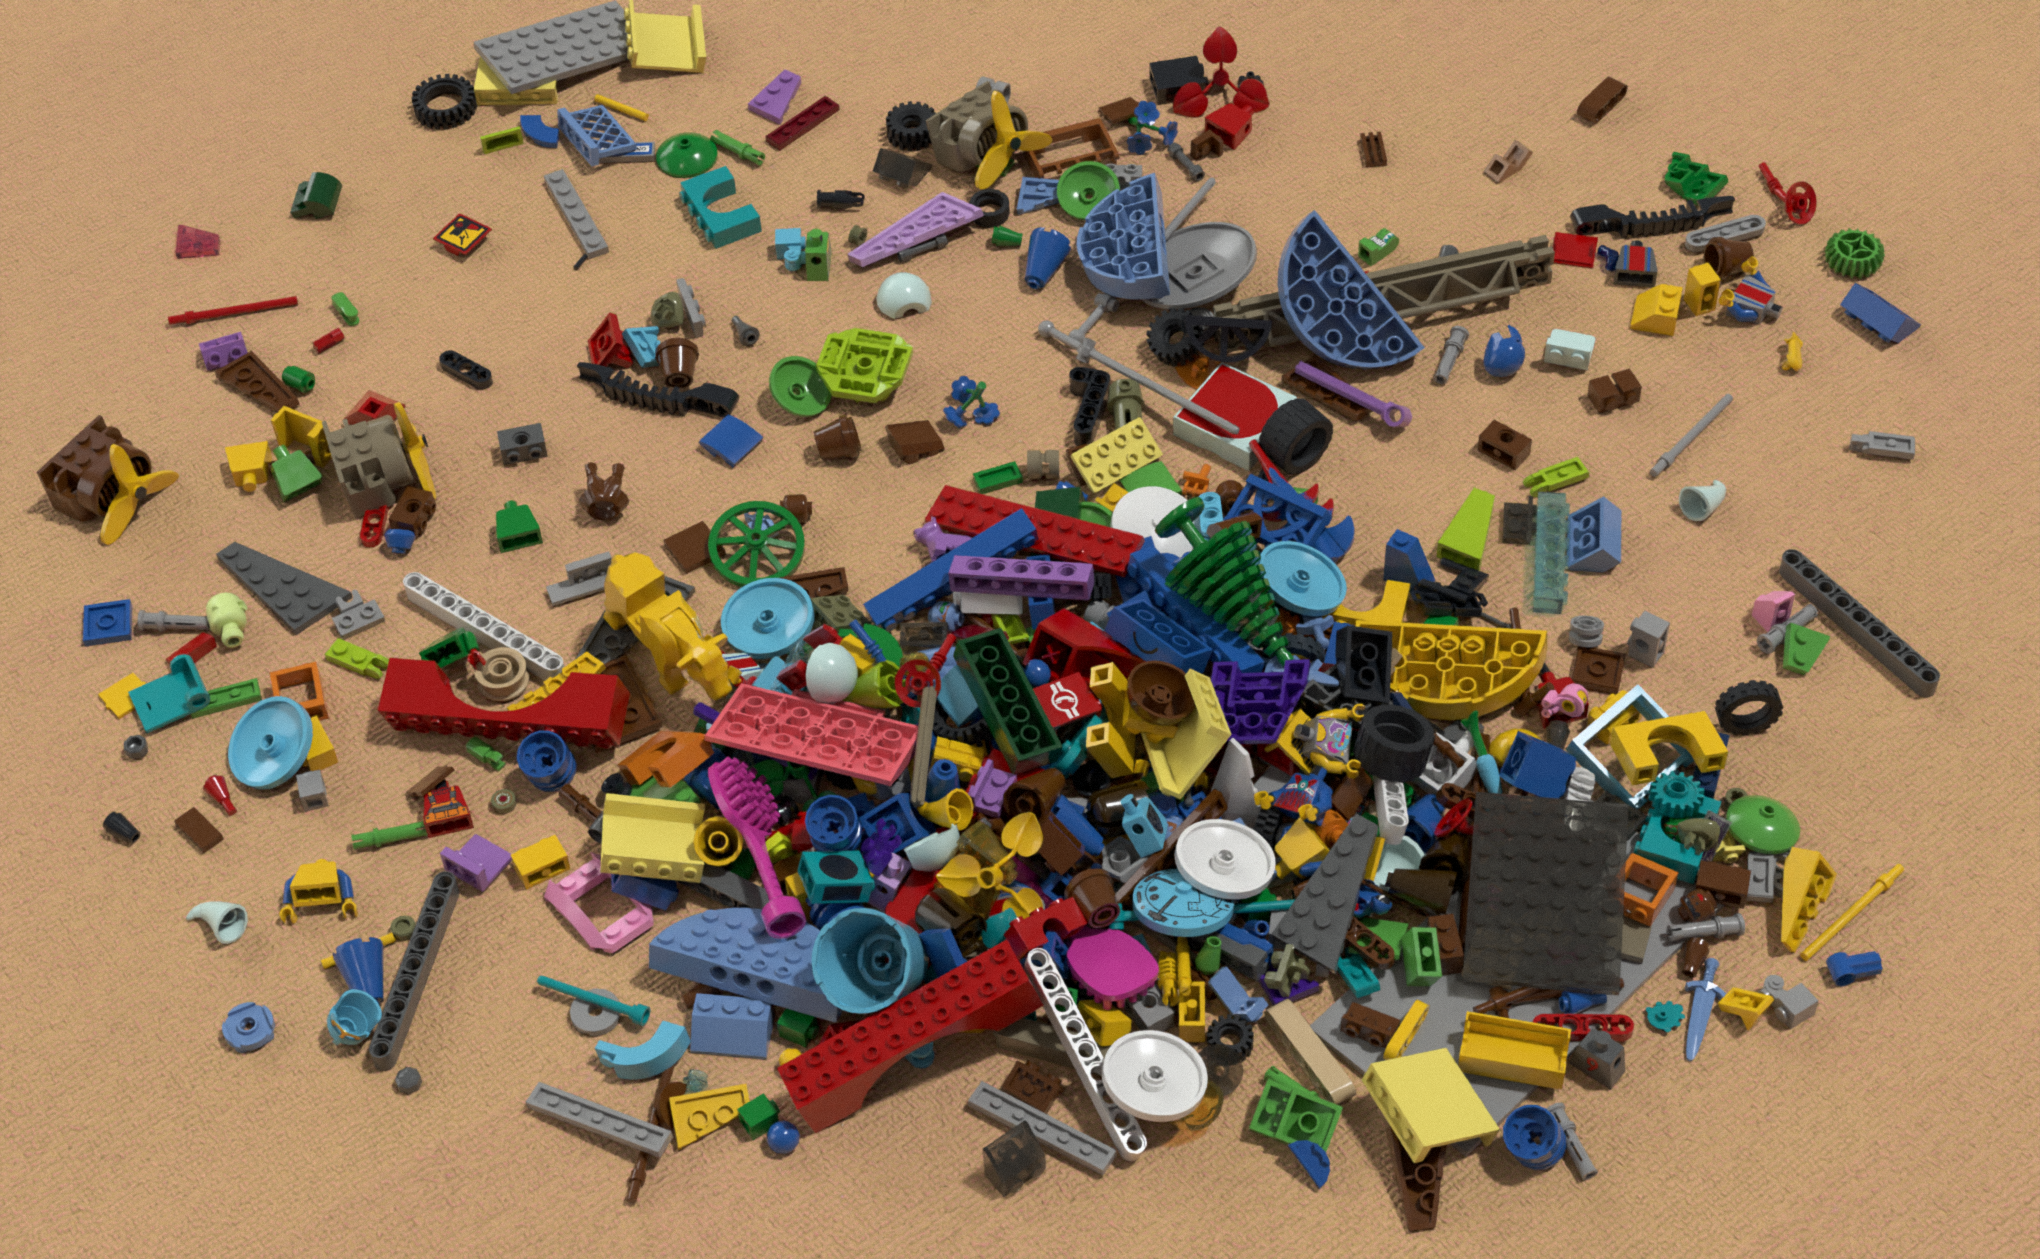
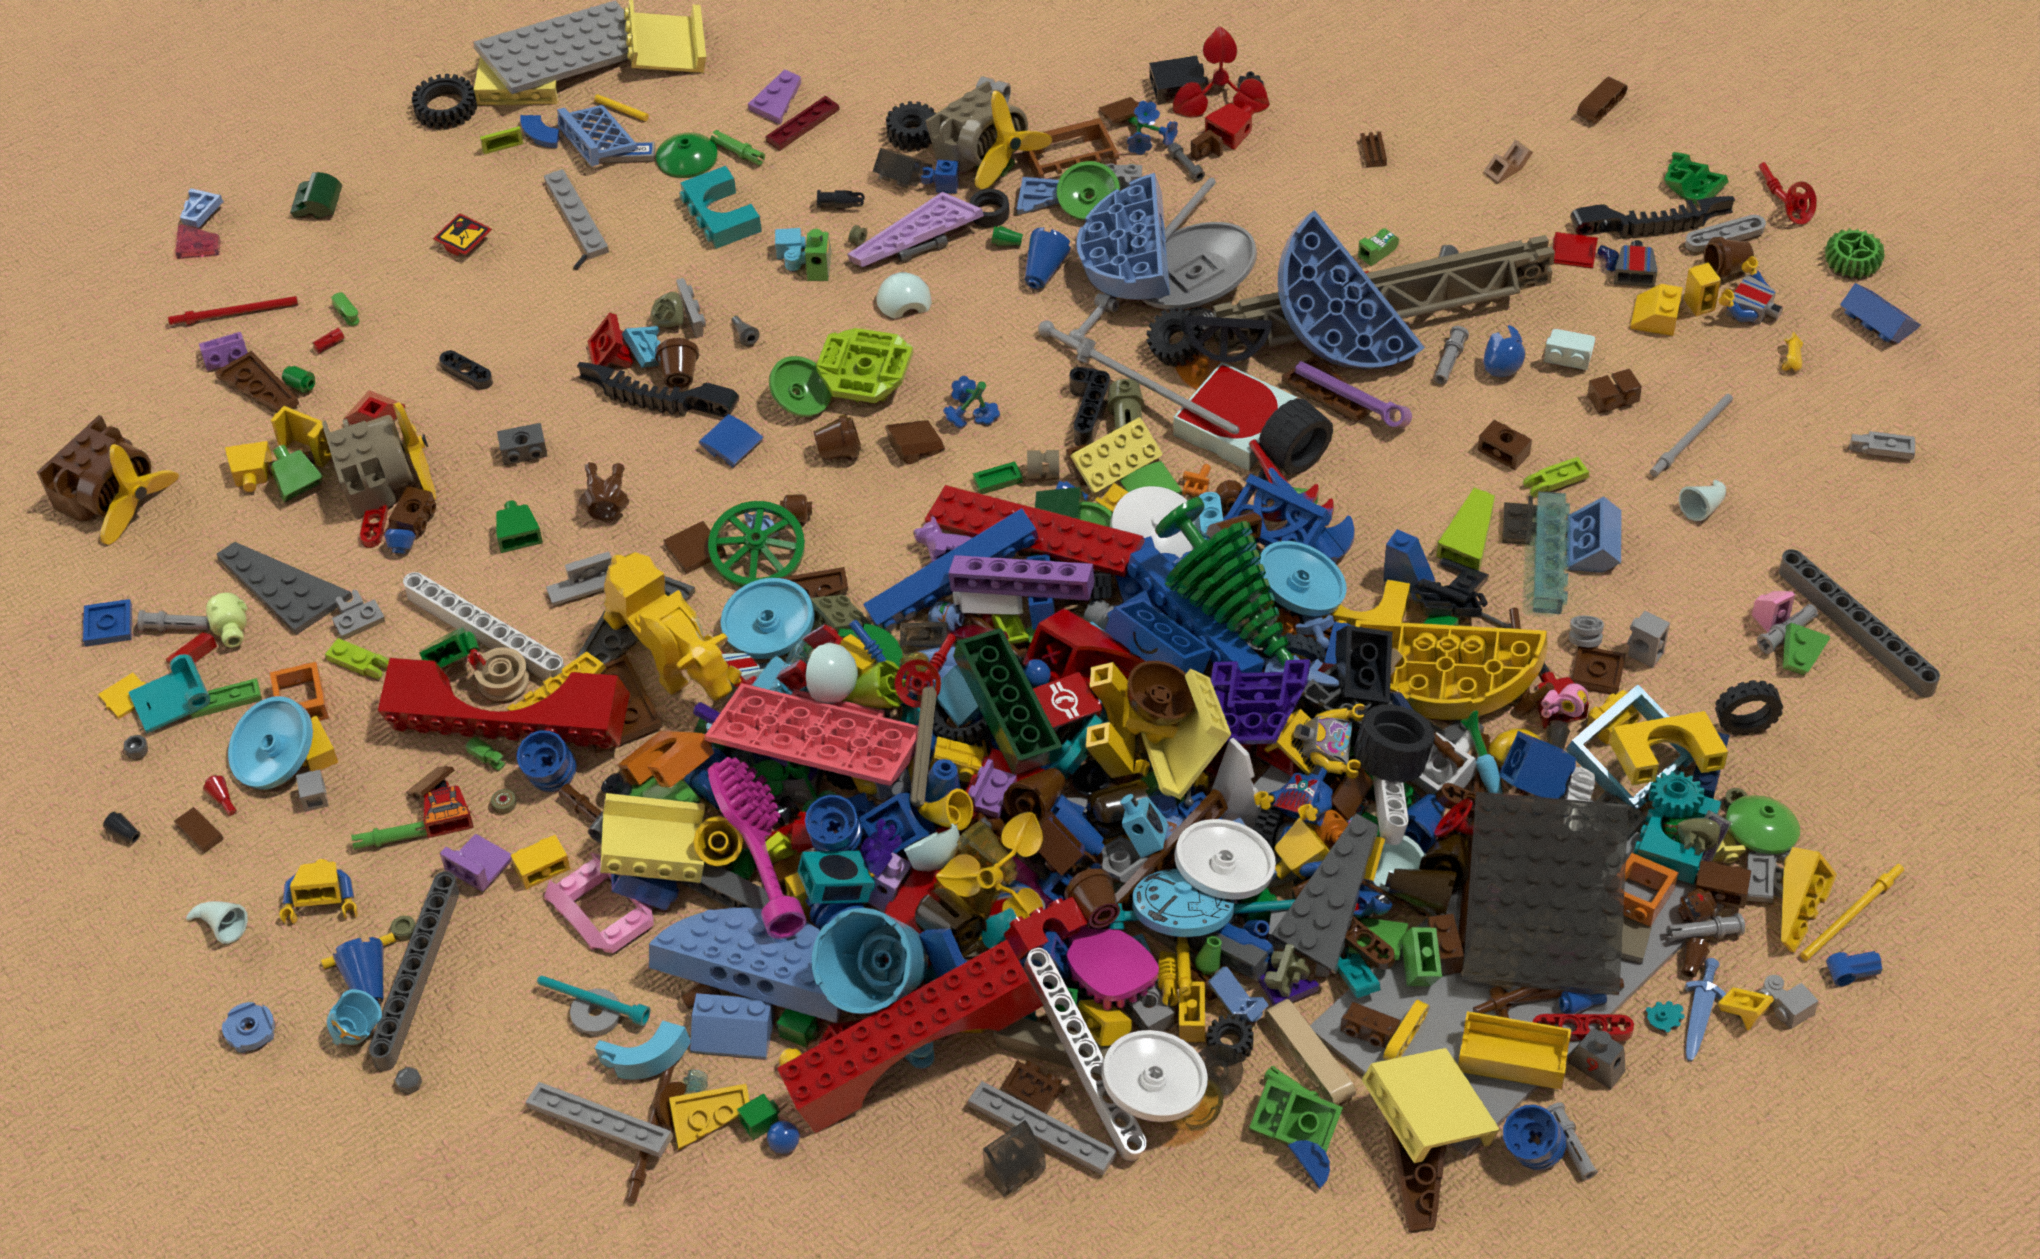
(199, 207): none -> medium blue wing
(945, 176): none -> blue brick

